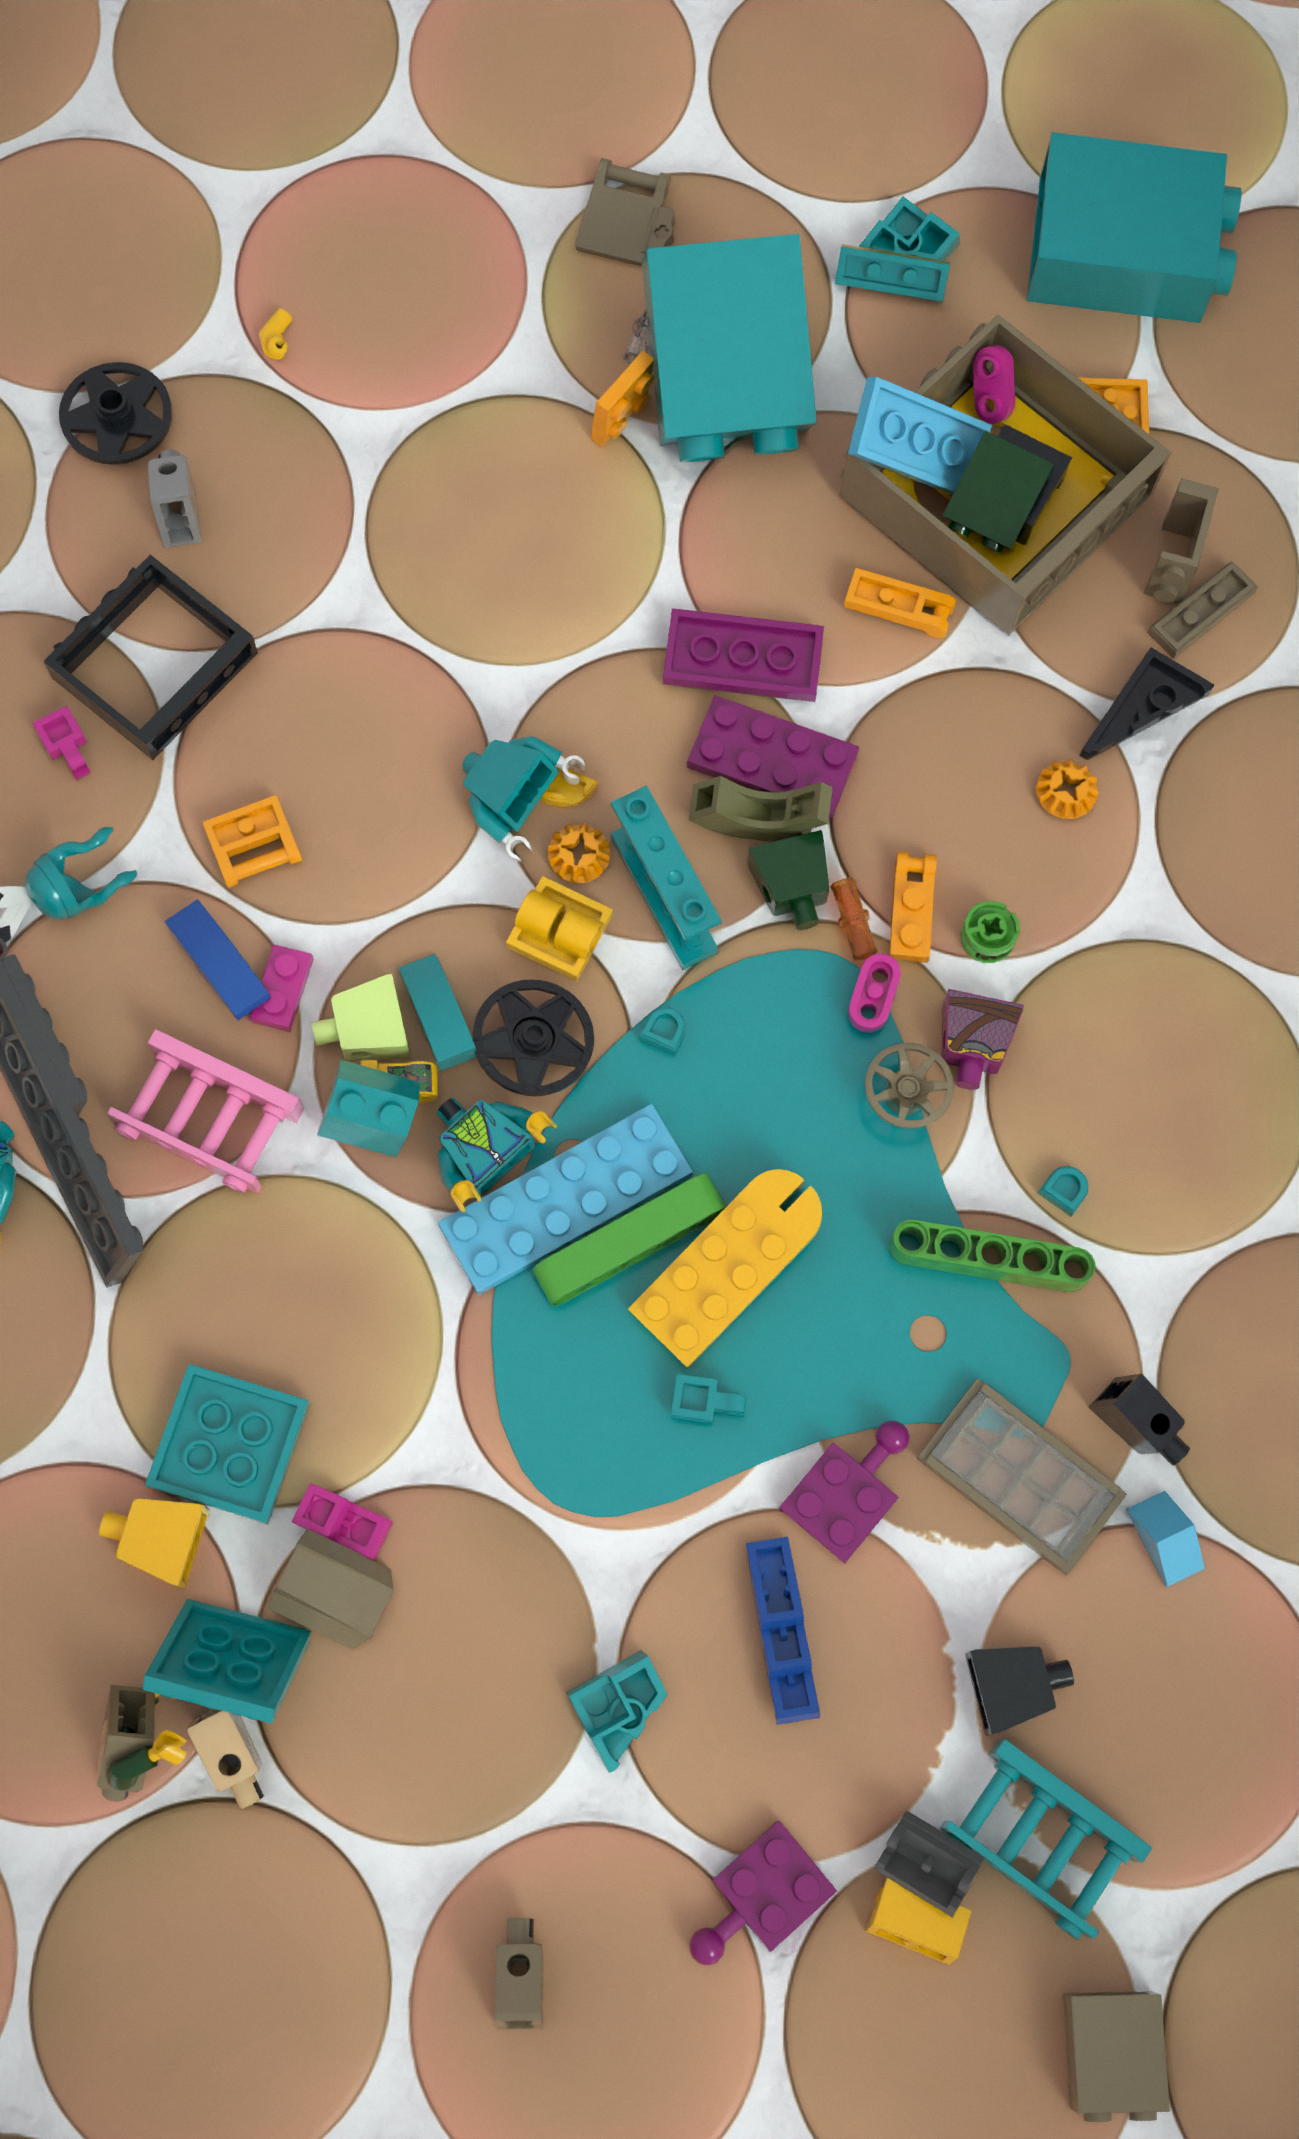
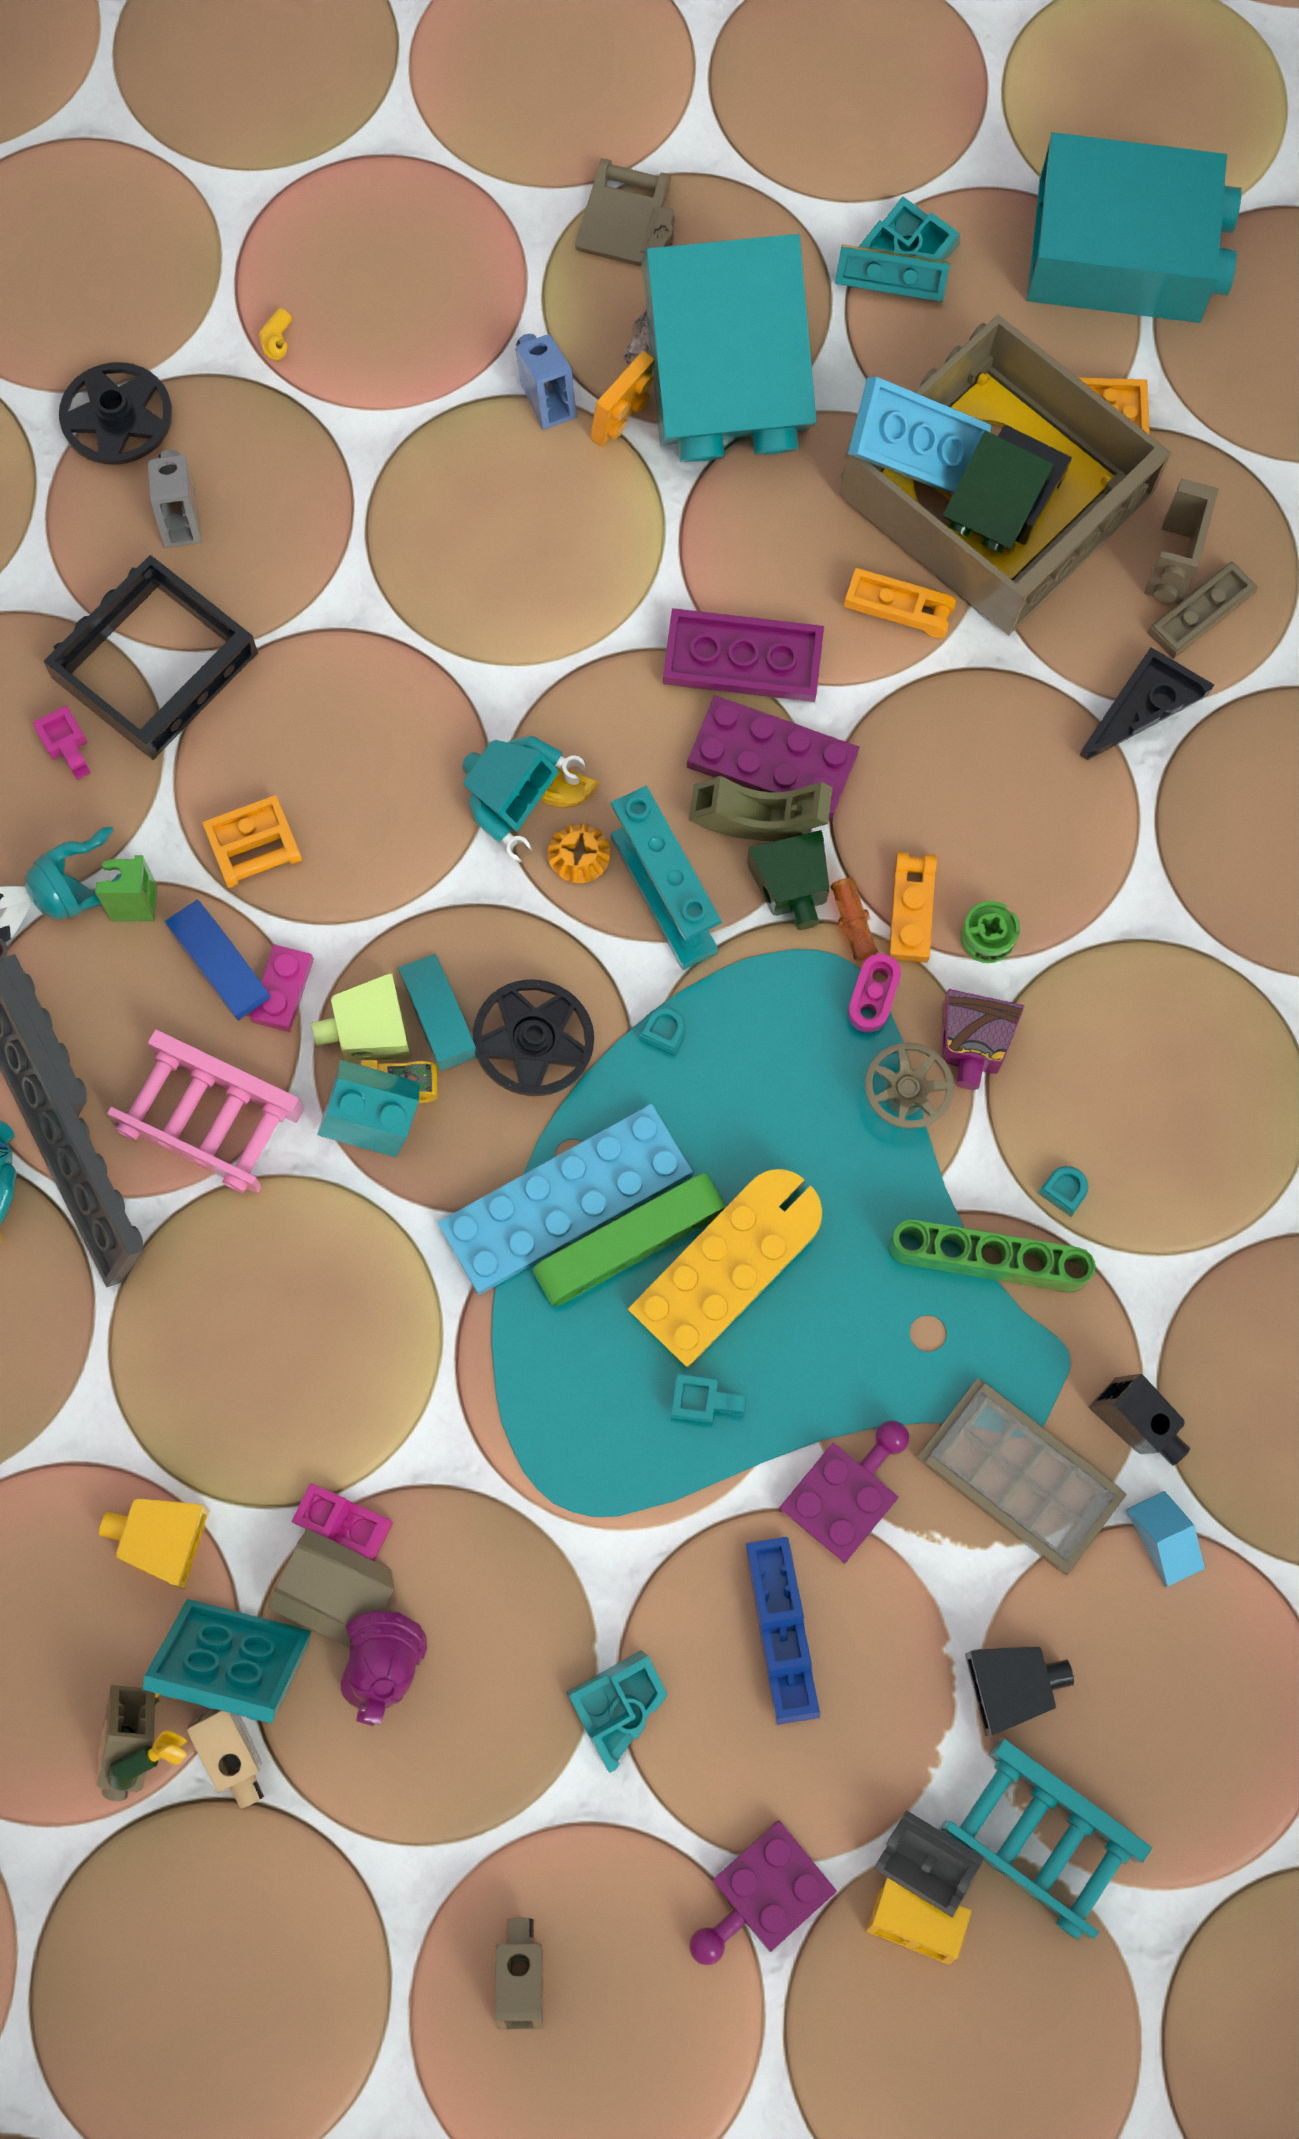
(130, 896): none -> bright green hinge
(227, 1444): teal plate -> none
(381, 1662): none -> magenta helmet
(484, 1145): torso -> none
(542, 362): none -> medium blue torso
(558, 928): yellow plate -> none
(995, 385): dark pink plate -> none
(1061, 803): light orange gear -> none
(1116, 2055): dark tan brick -> none

